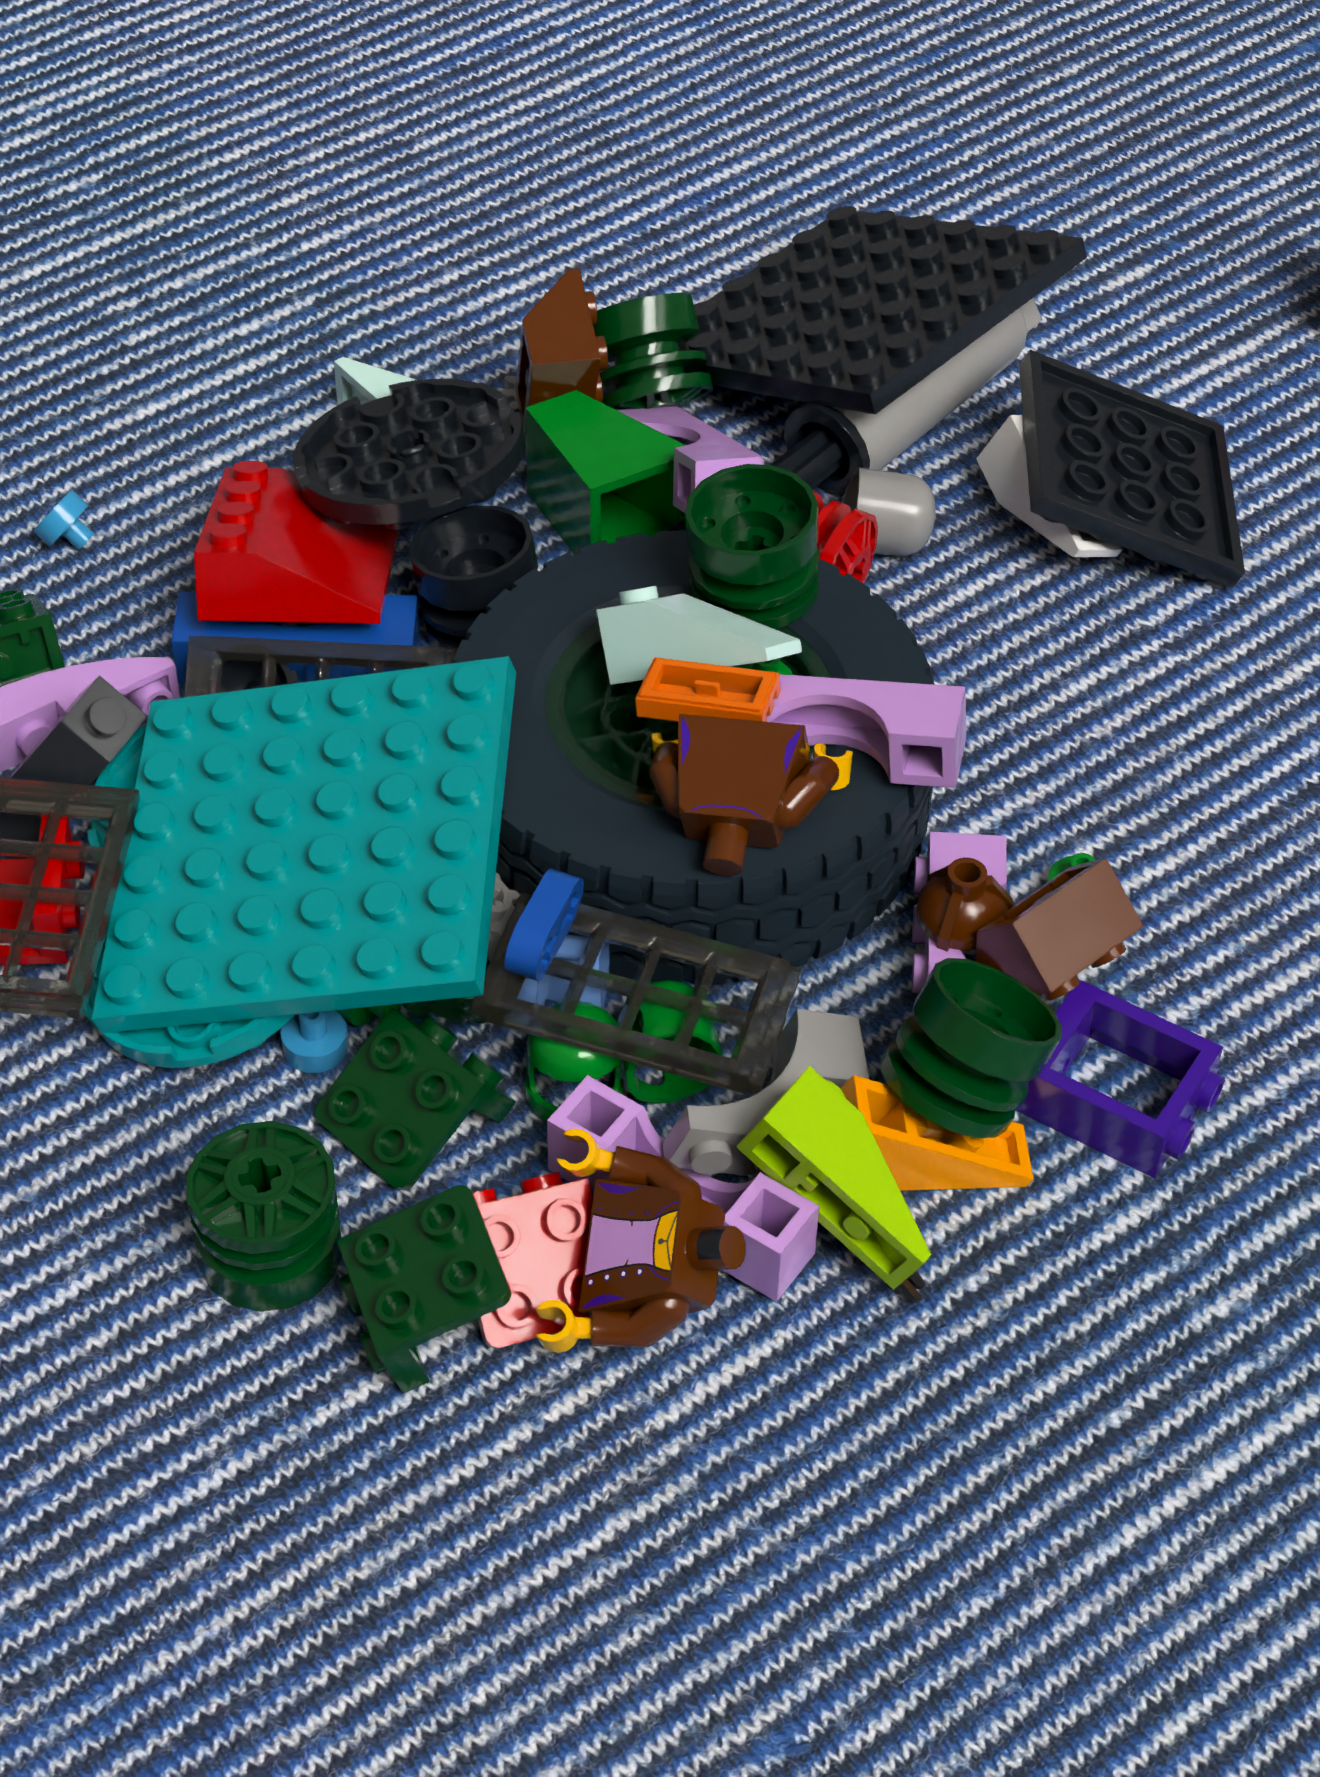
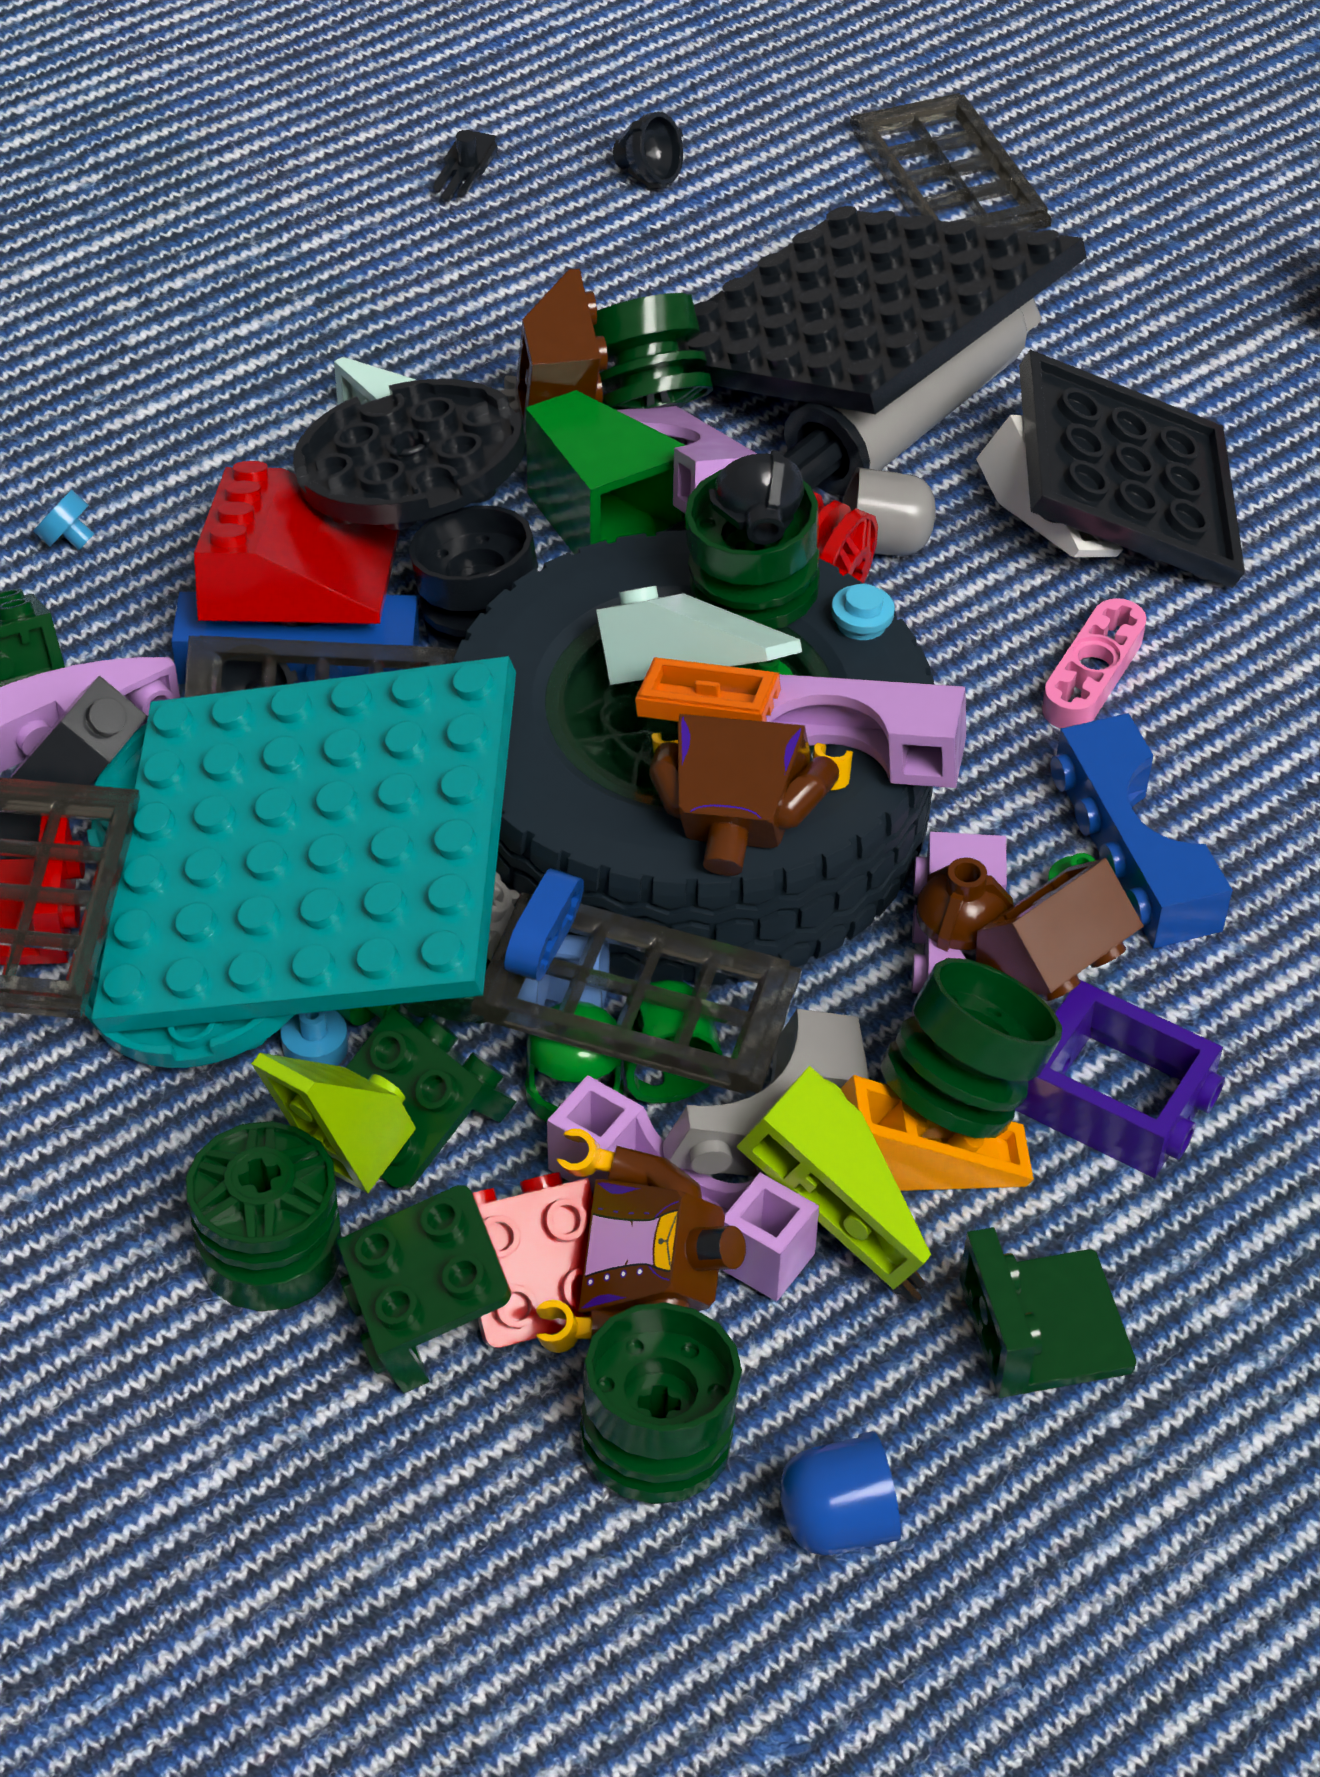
(351, 1116): none -> lime slope
(466, 162): none -> black piece
(651, 150): none -> black piece
(659, 1402): none -> dark green wheel
(759, 495): none -> black piece
(840, 1496): none -> blue helmet
(862, 611): none -> medium azure plate
(870, 126): none -> clear smoke piece
(1042, 1317): none -> dark green bracket
(1093, 642): none -> bright pink beam
(1168, 881): none -> blue arch

